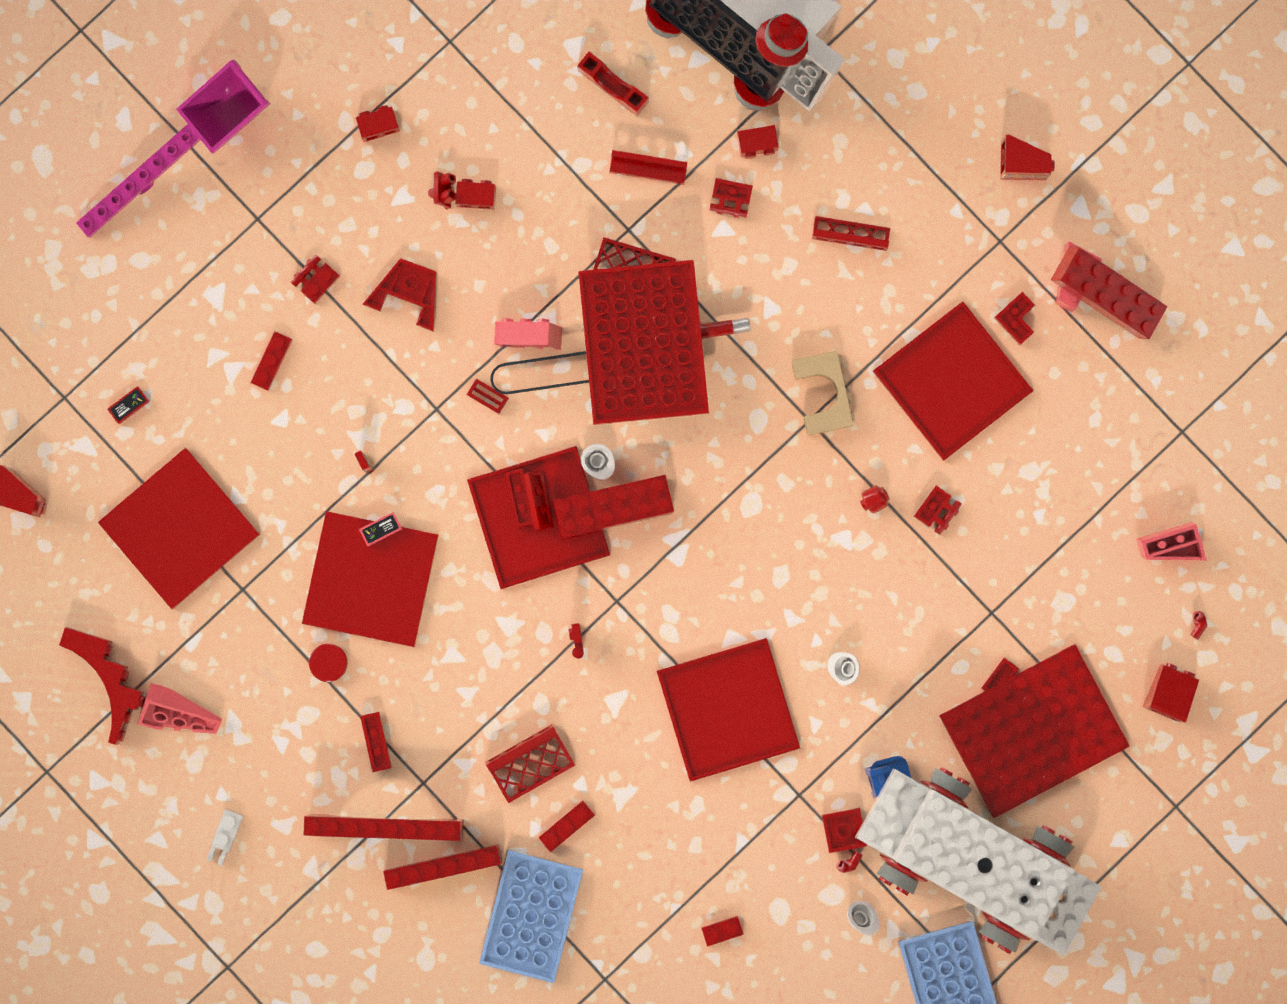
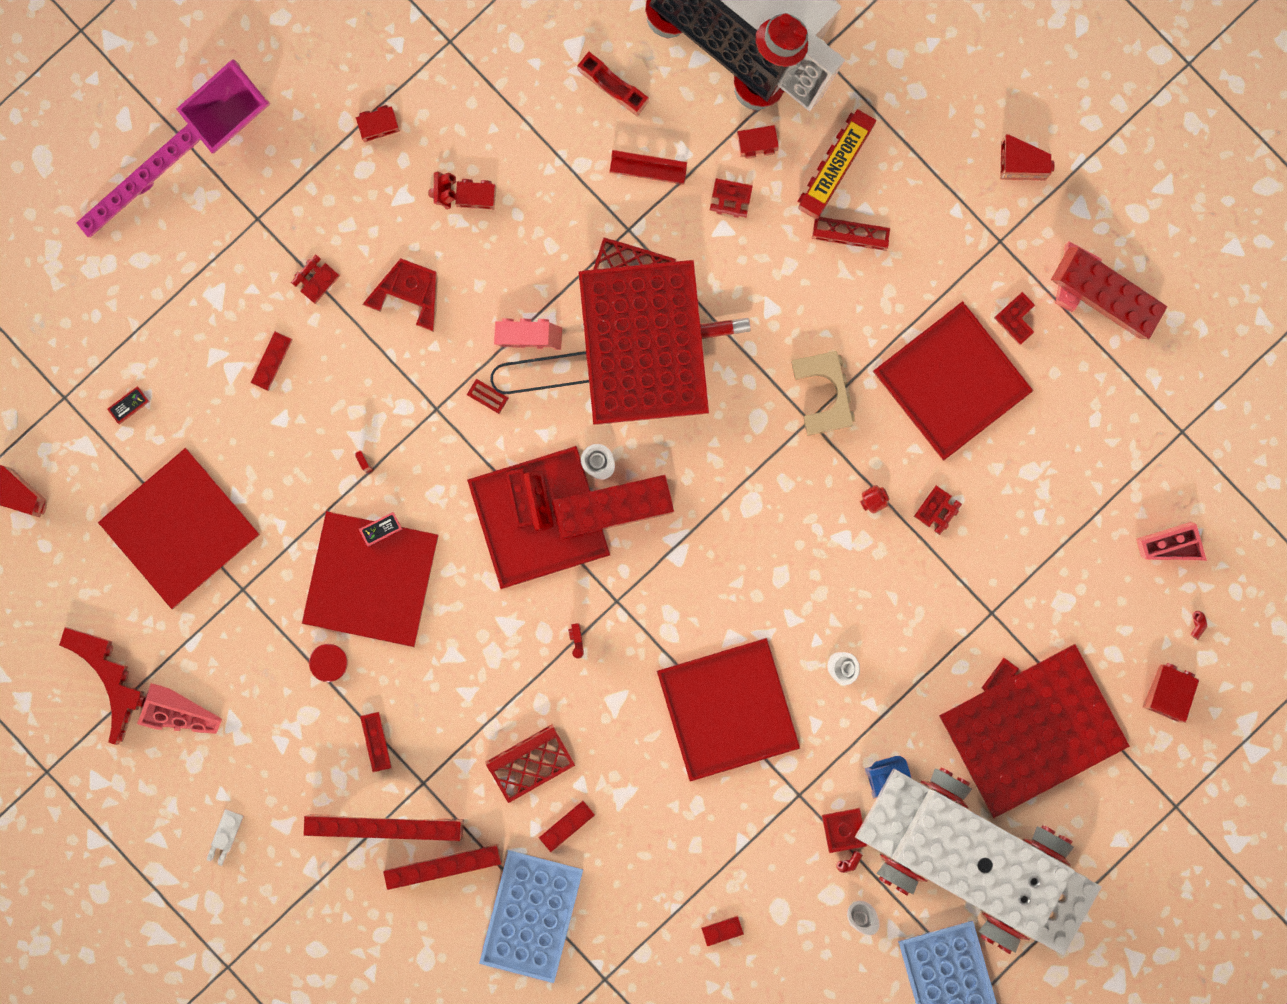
(837, 164): none -> brick

